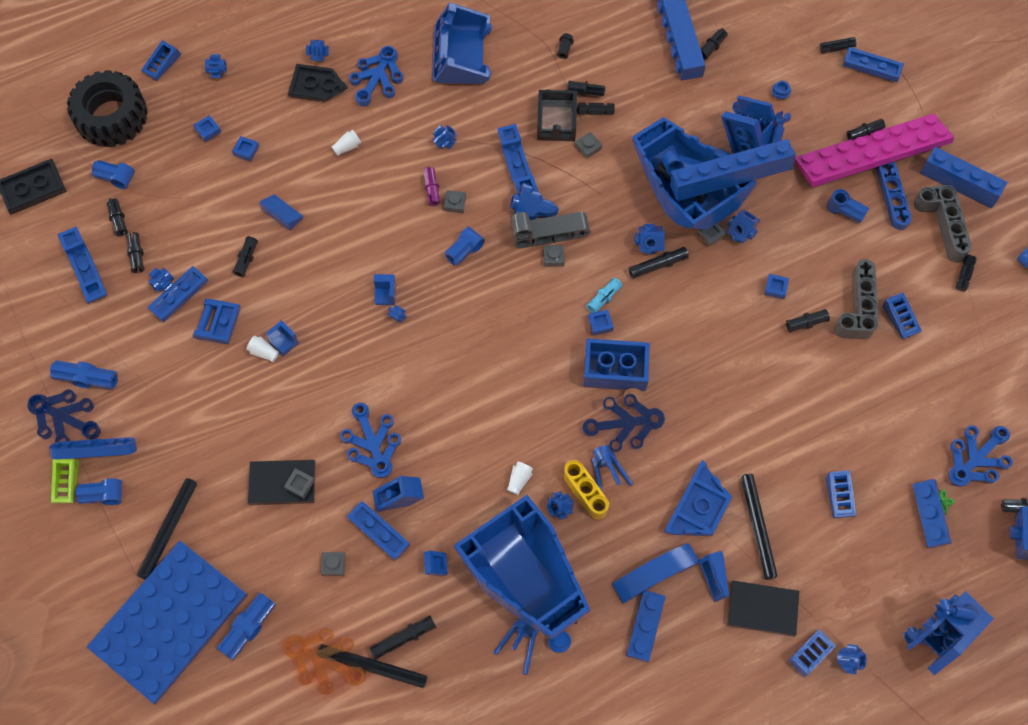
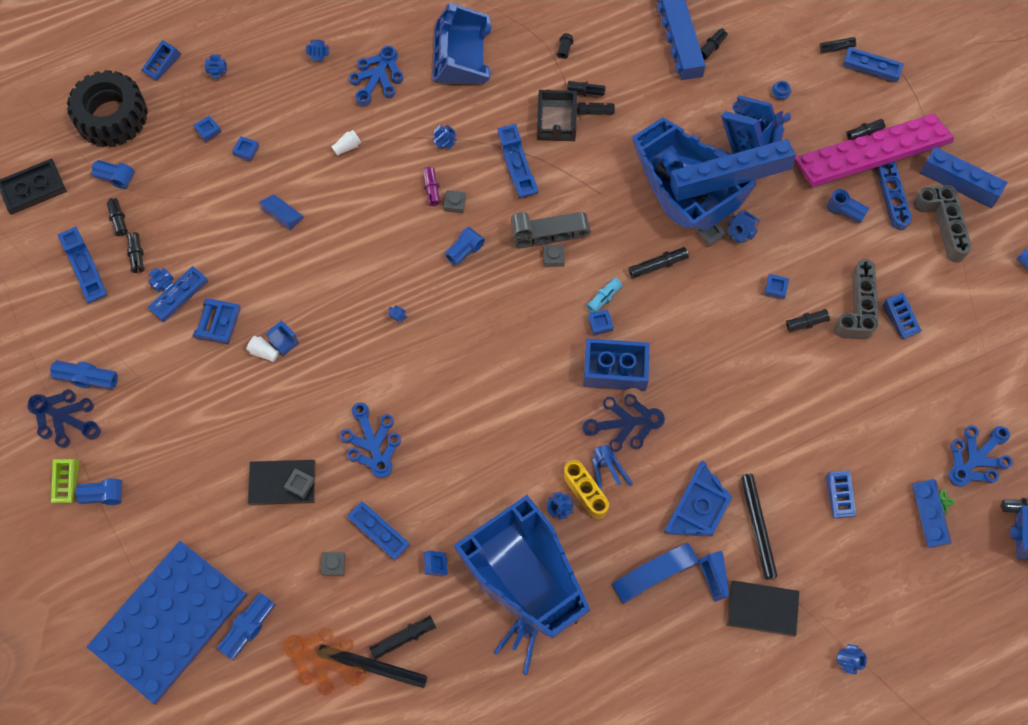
(93, 448): blue beam -> none
(167, 528): black axle -> none
(245, 256): black pin -> none
(315, 83): black tile -> none
(385, 289): blue panel -> none
(398, 493): blue slope -> none
(519, 477): white cone -> none
(532, 203): blue rock -> none
(560, 643): blue plate -> none
(588, 145): dark grey plate -> none
(645, 626): blue plate -> none
(650, 238): blue brick -> none
(799, 665): blue slope -> none
(952, 630): blue torso -> none
(966, 273): black axle -> none

